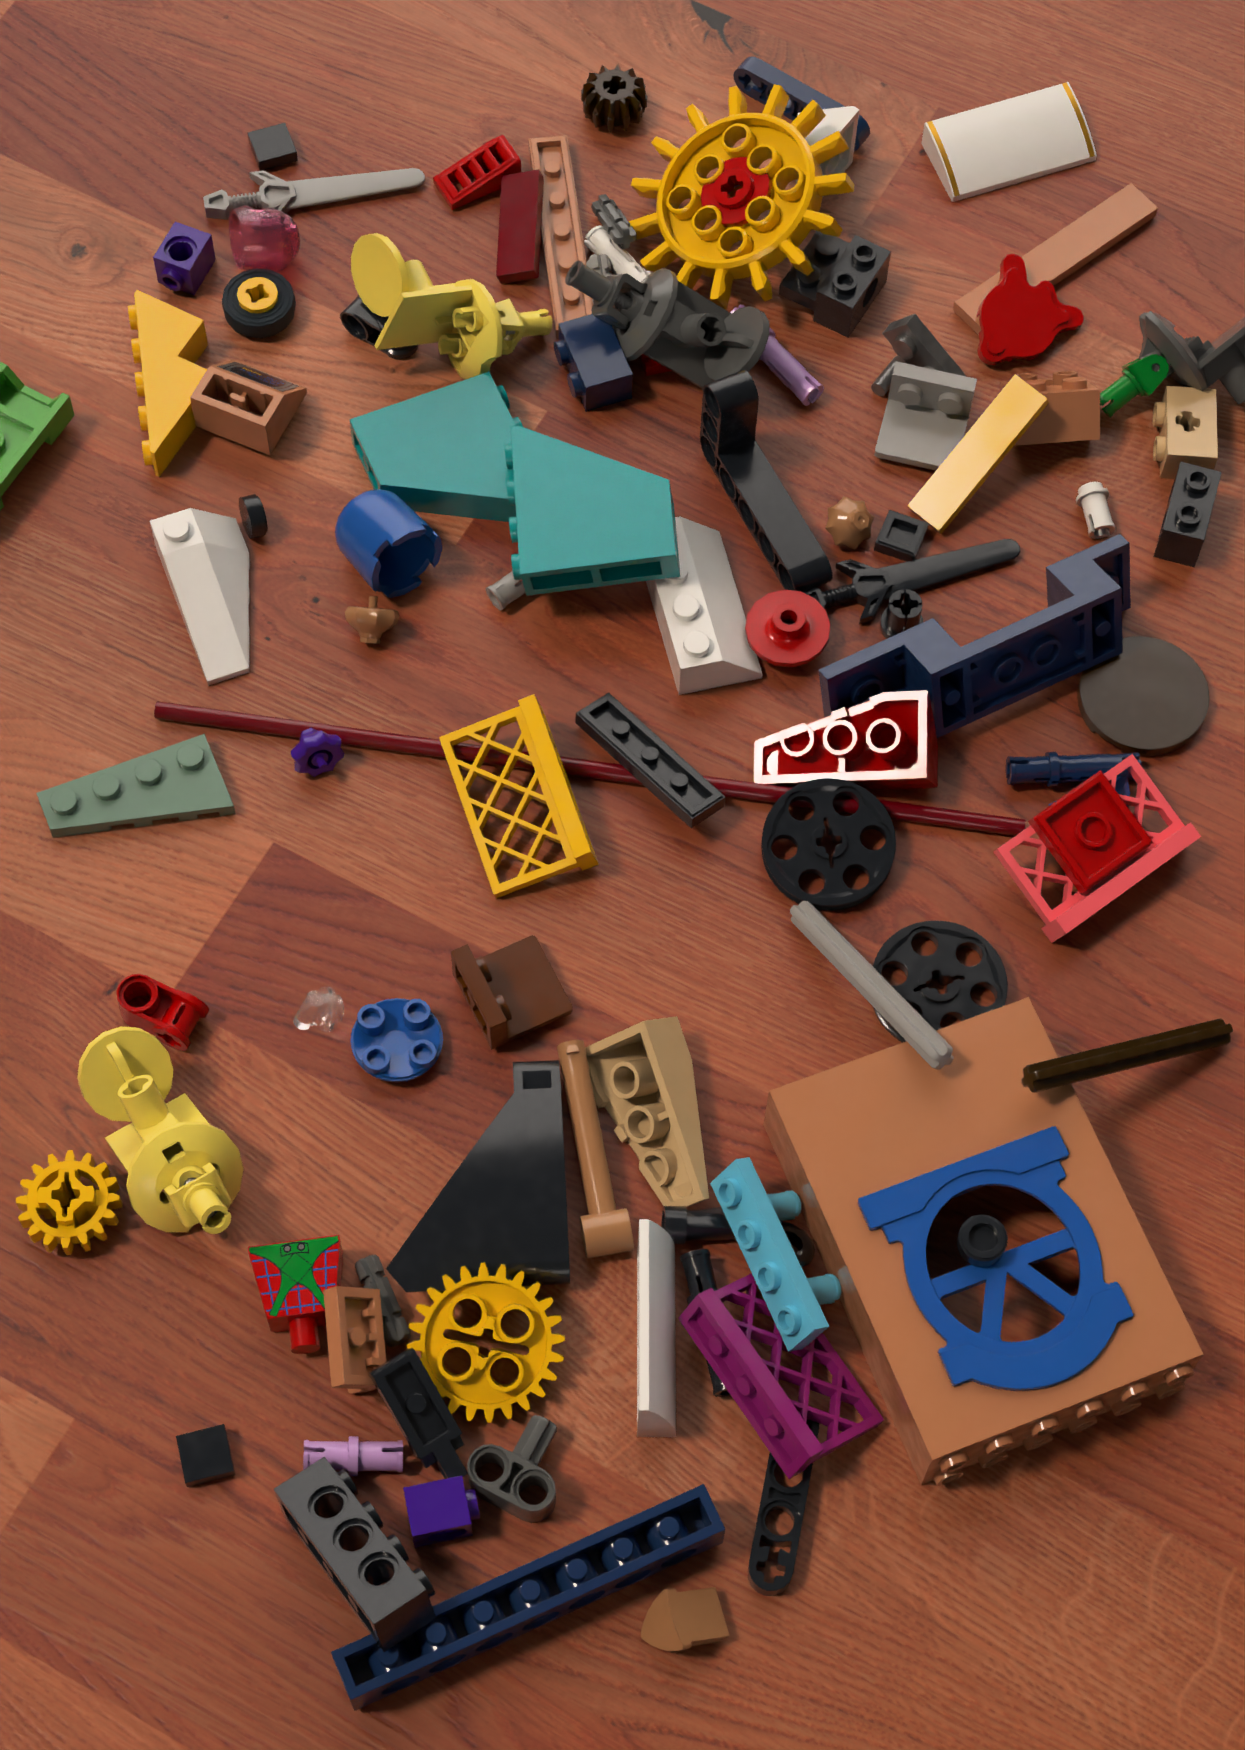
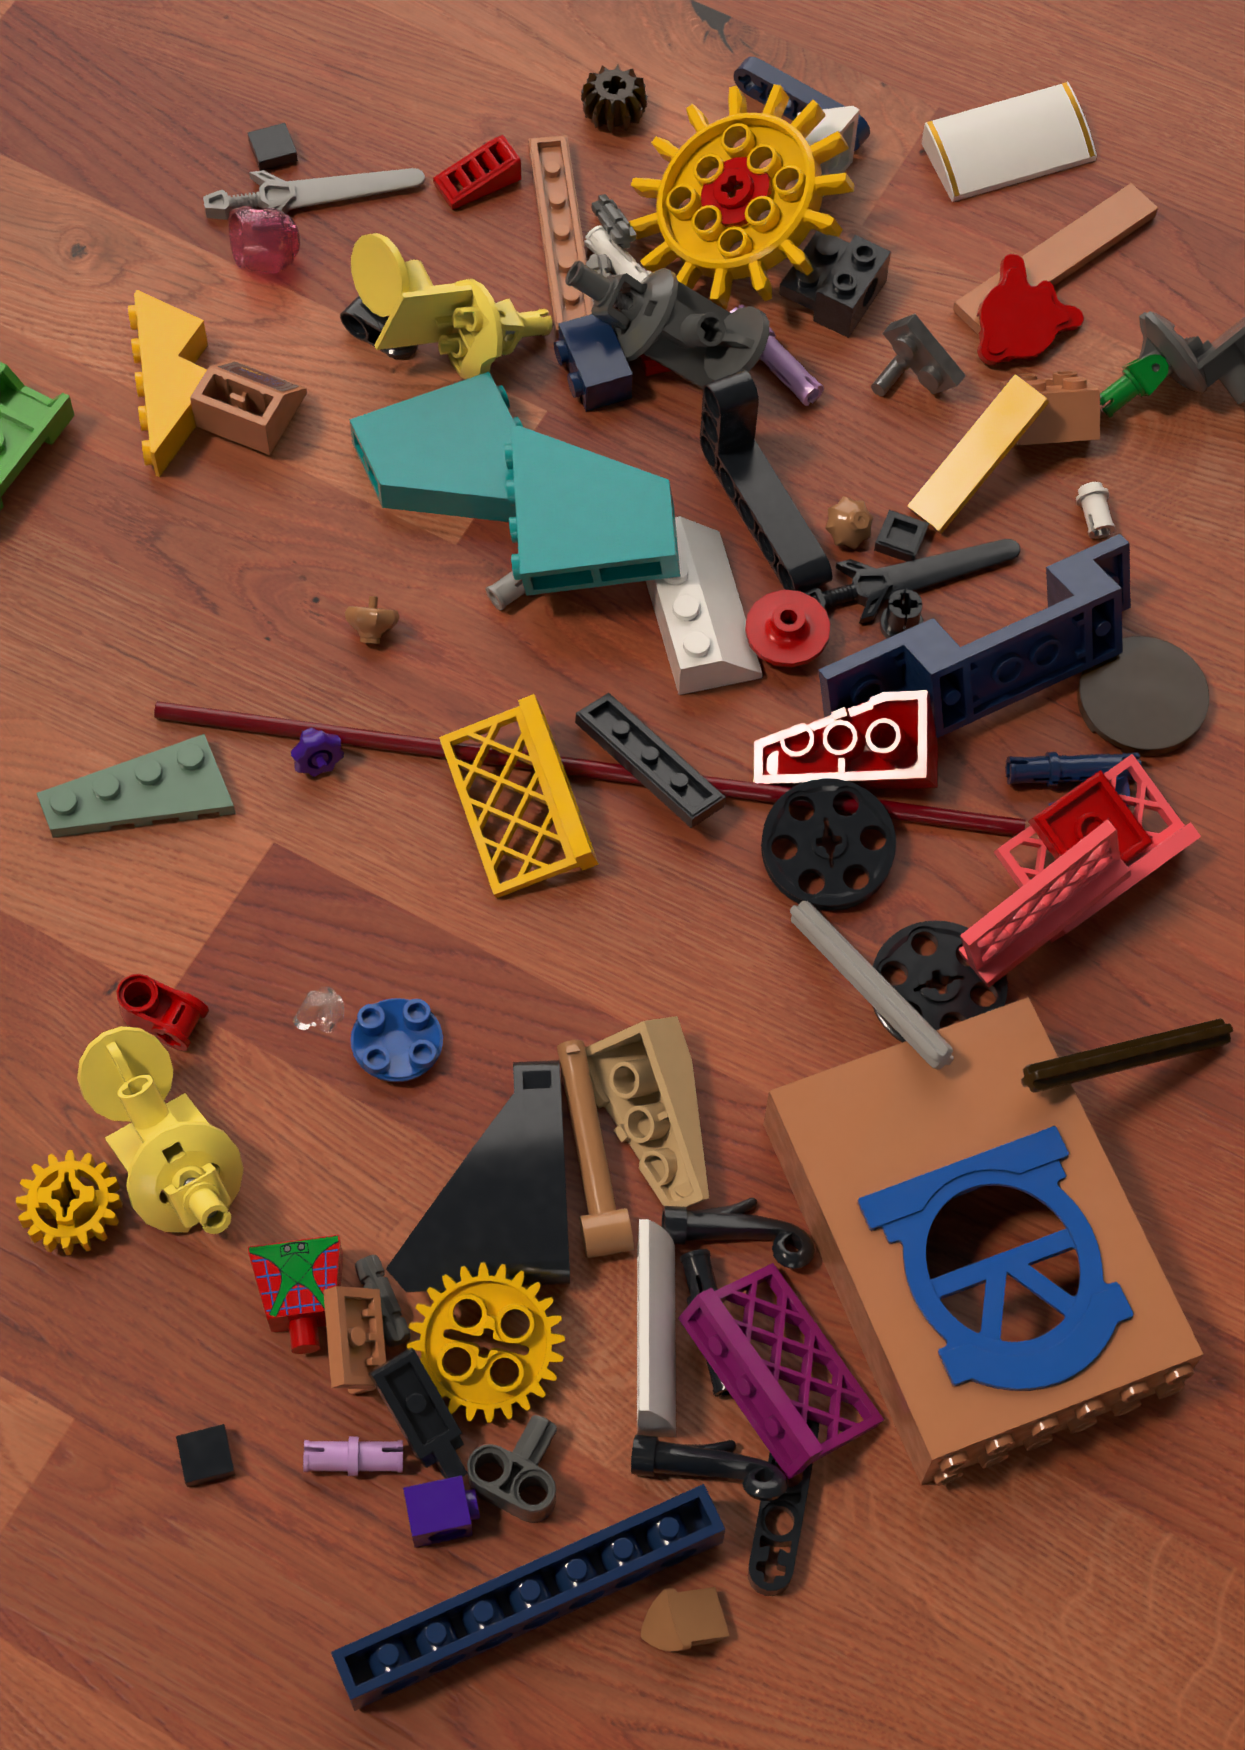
(184, 258): dark purple brick -> none
(210, 582): white wedge -> none
(253, 516): black tile -> none
(273, 307): black wheel -> none
(335, 1525): black brick -> none
(386, 542): blue cylinder -> none
(510, 990): reddish brown bracket -> none
(520, 226): dark red tile -> none
(759, 1477): none -> black plant
(772, 1261): medium azure plate -> none
(924, 415): light grey bracket -> none
(982, 1240): black tile -> none
(1045, 905): none -> coral fence
(1185, 429): tan brick -> none
(1187, 514): black brick -> none

